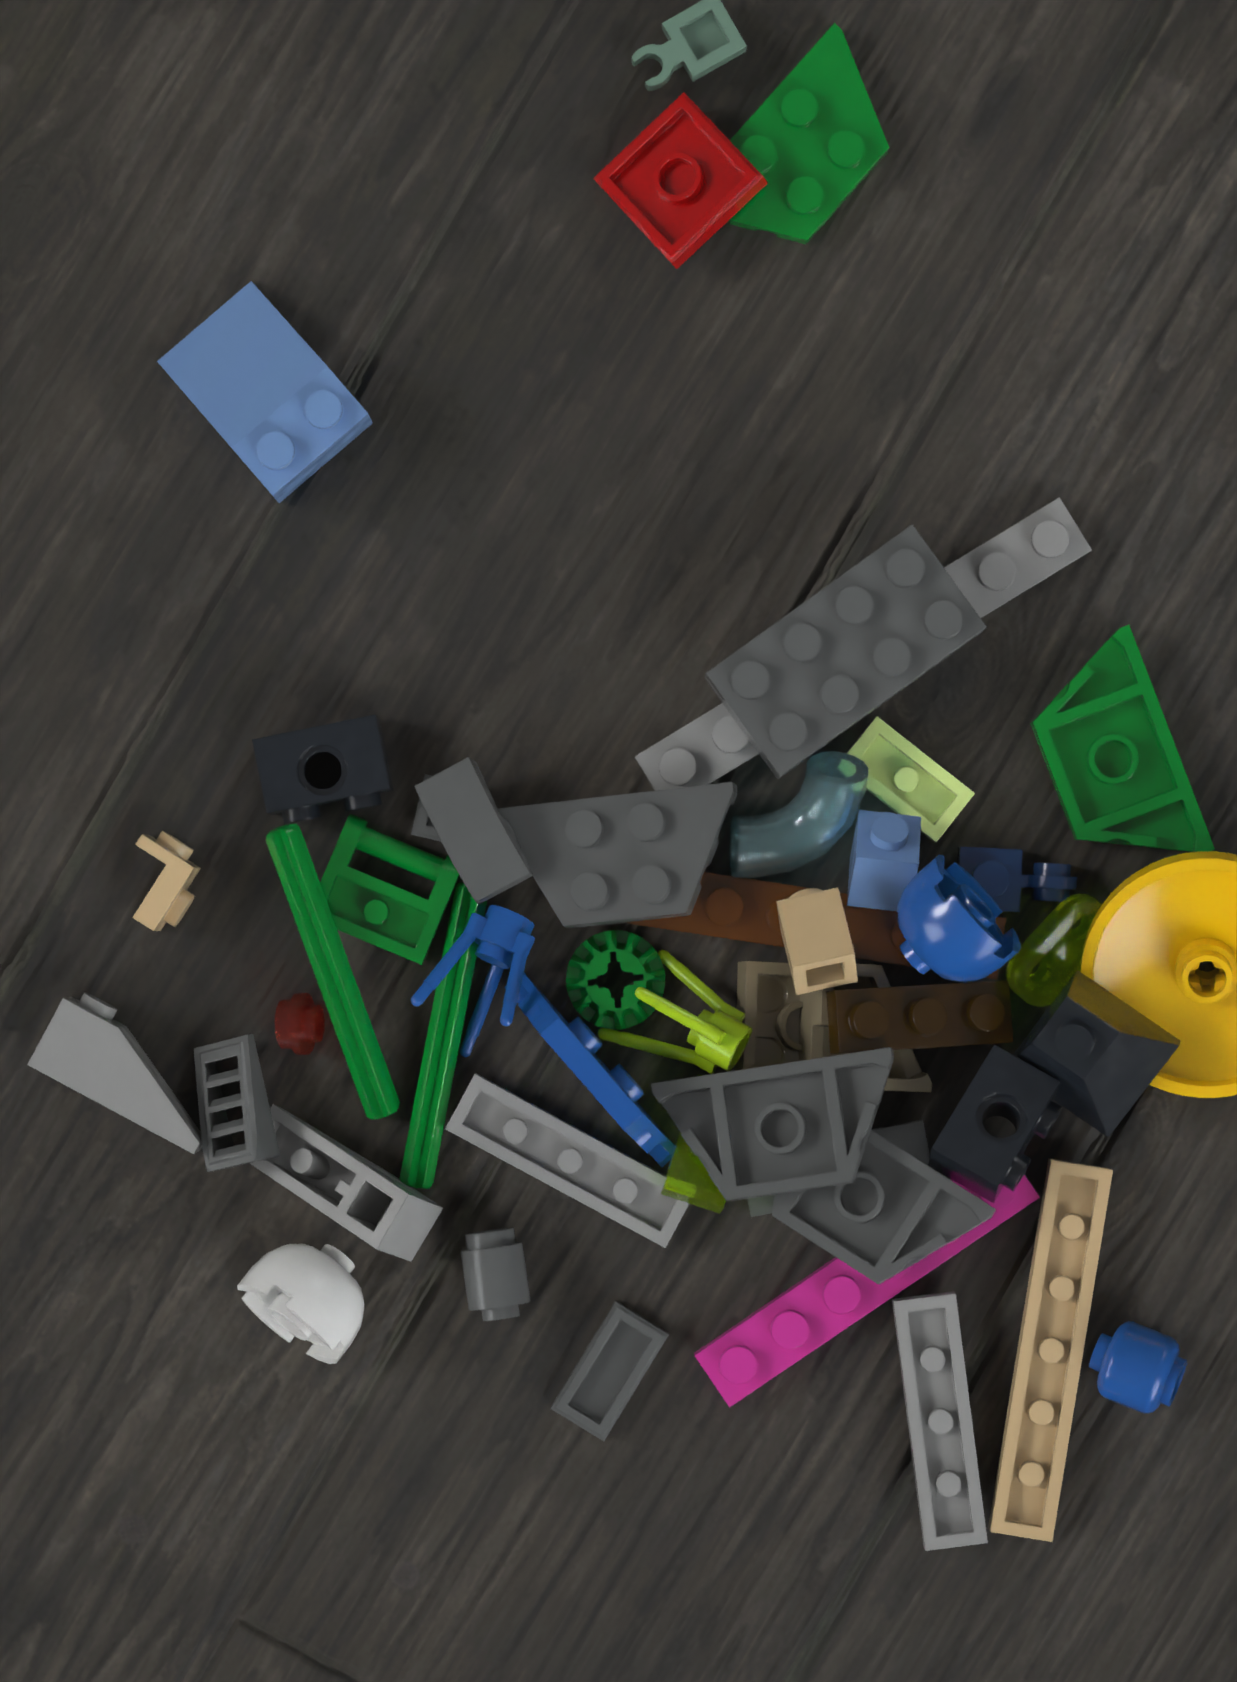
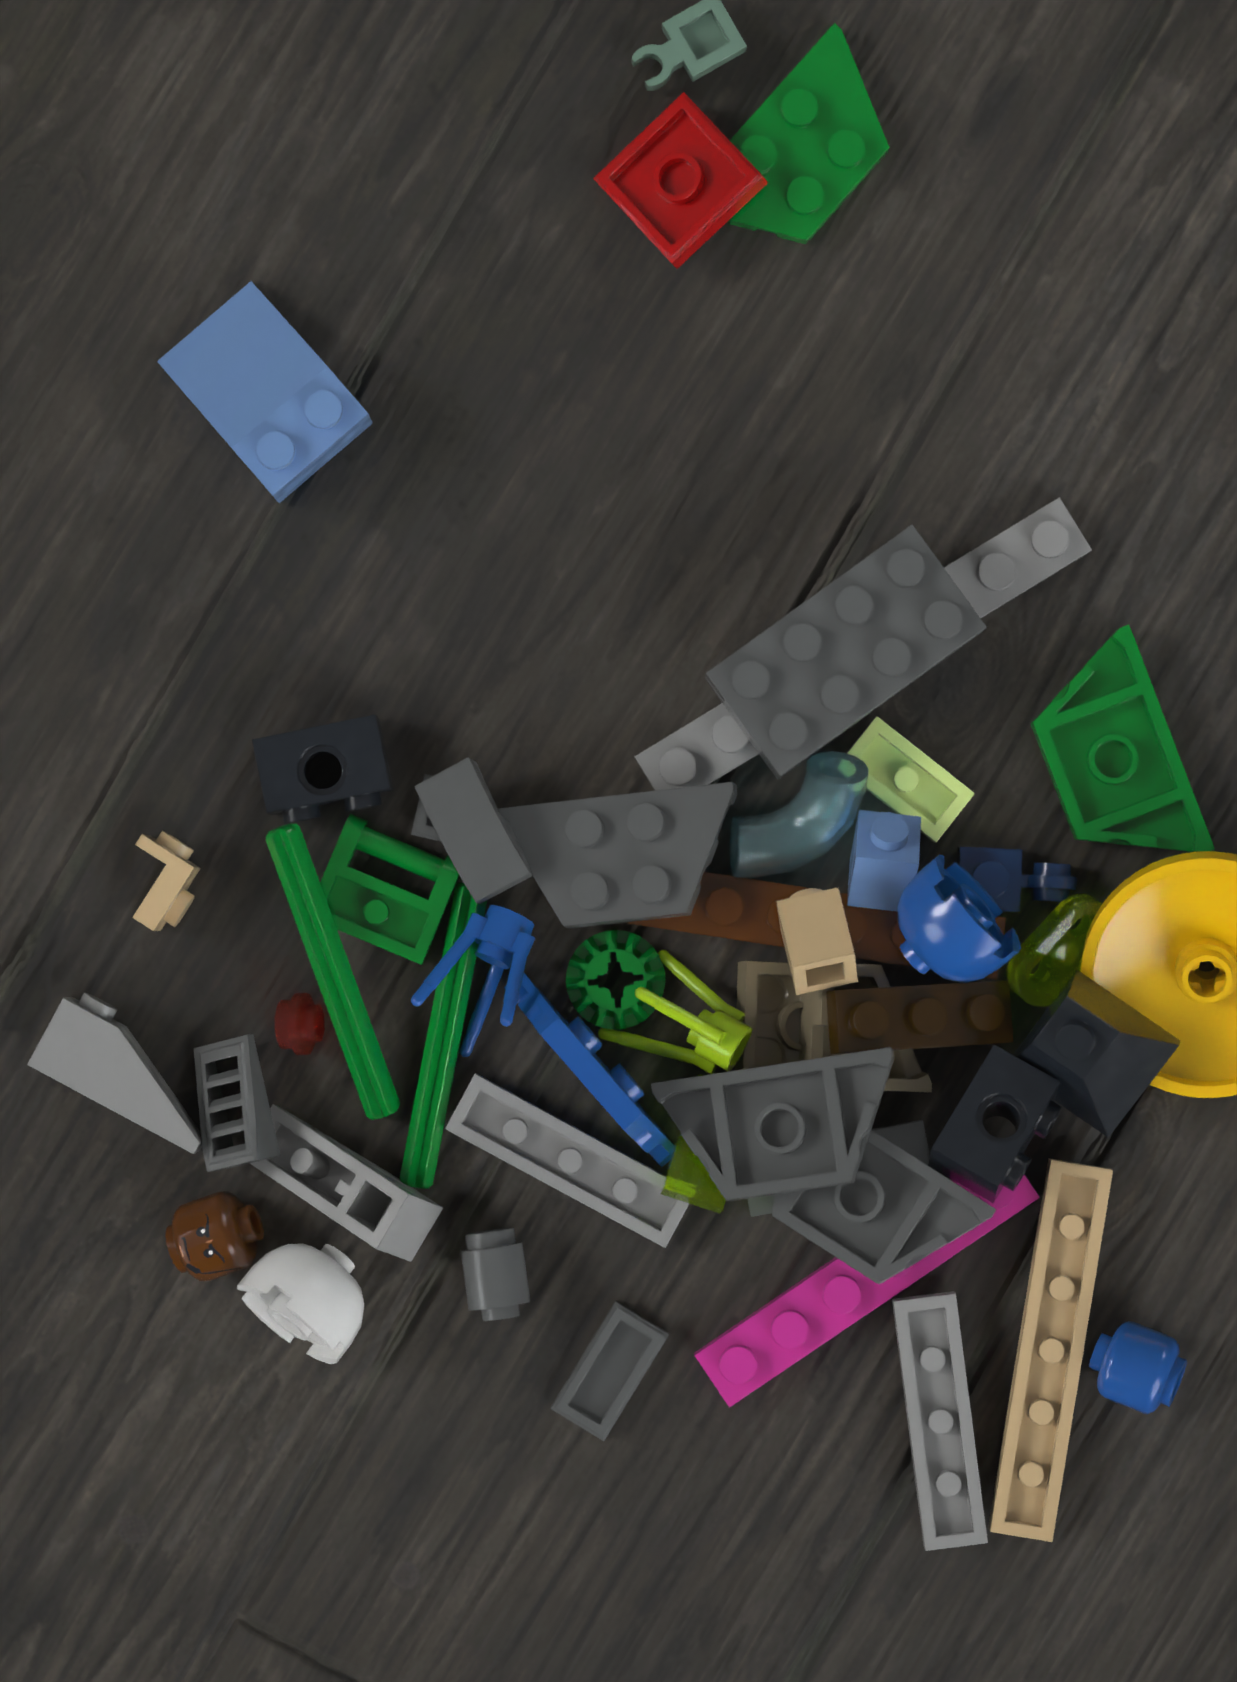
(214, 1236): none -> reddish brown head

